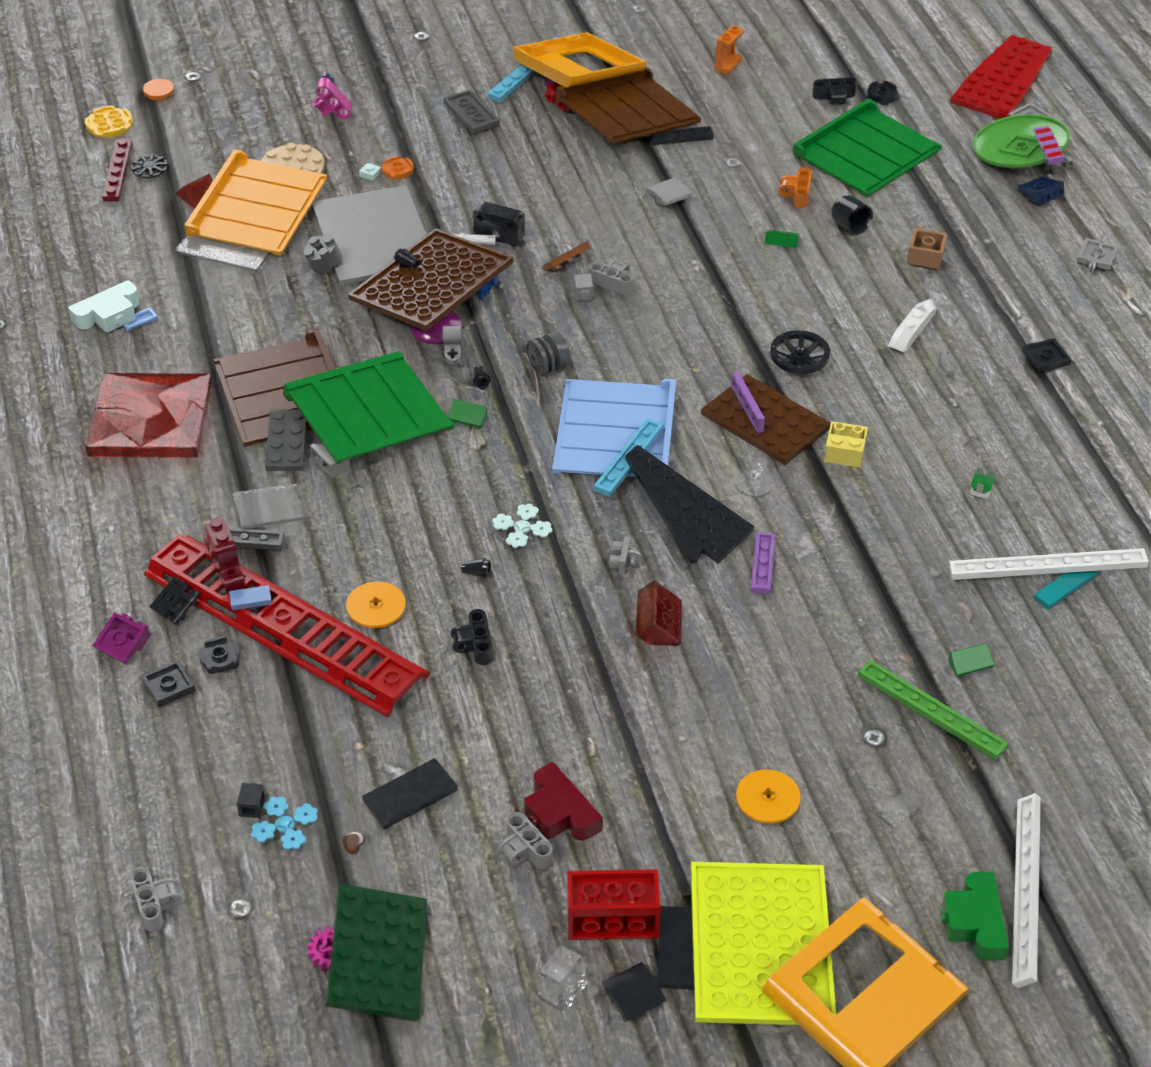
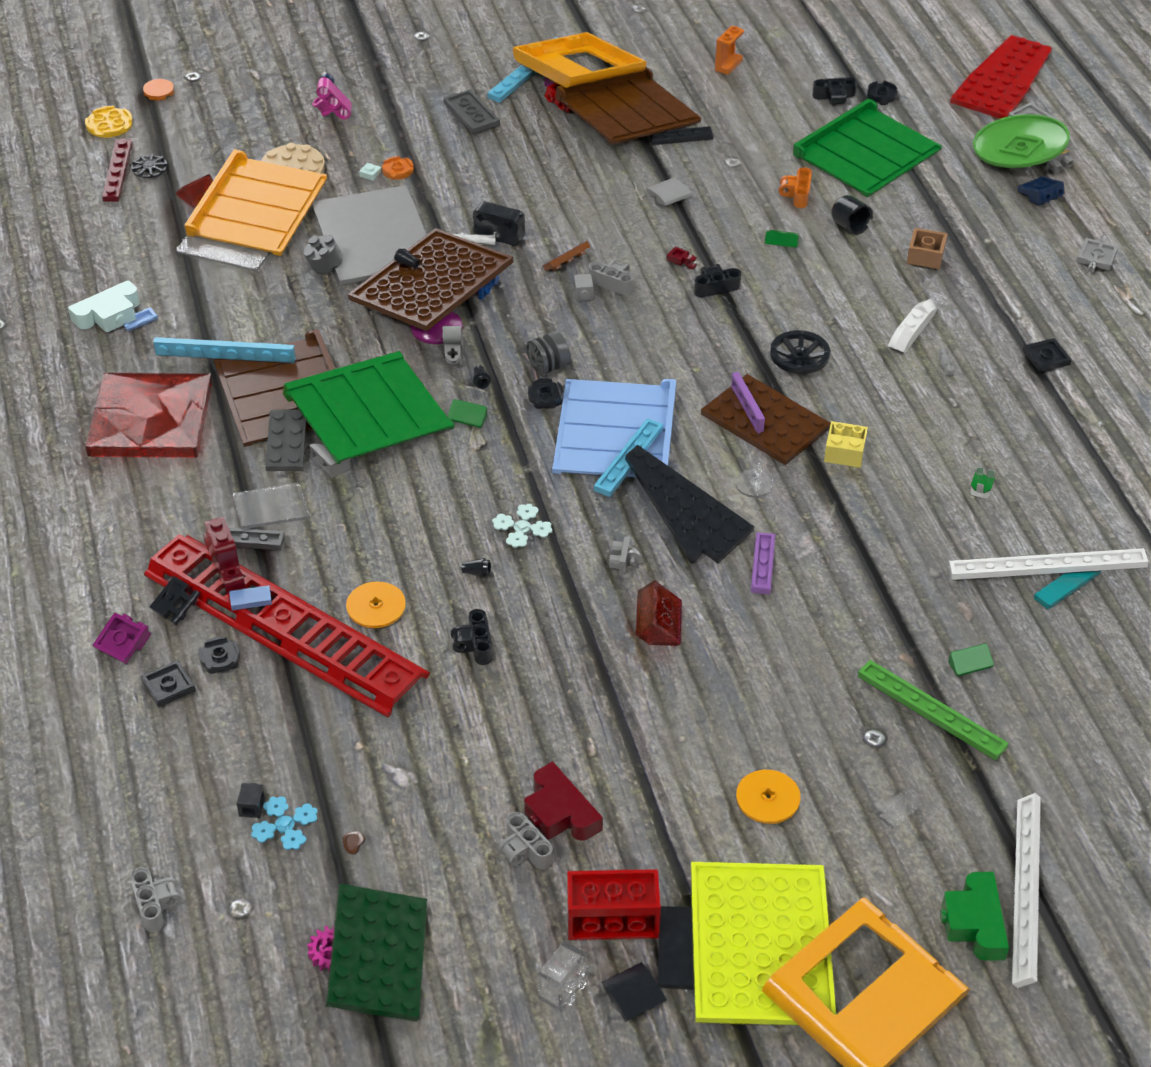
(224, 350): none -> medium azure plate
(409, 793): black tile -> none
(552, 398): none -> black plate
(681, 256): none -> dark red plate
(716, 281): none -> black piece
(1049, 145): medium lavender tile -> none

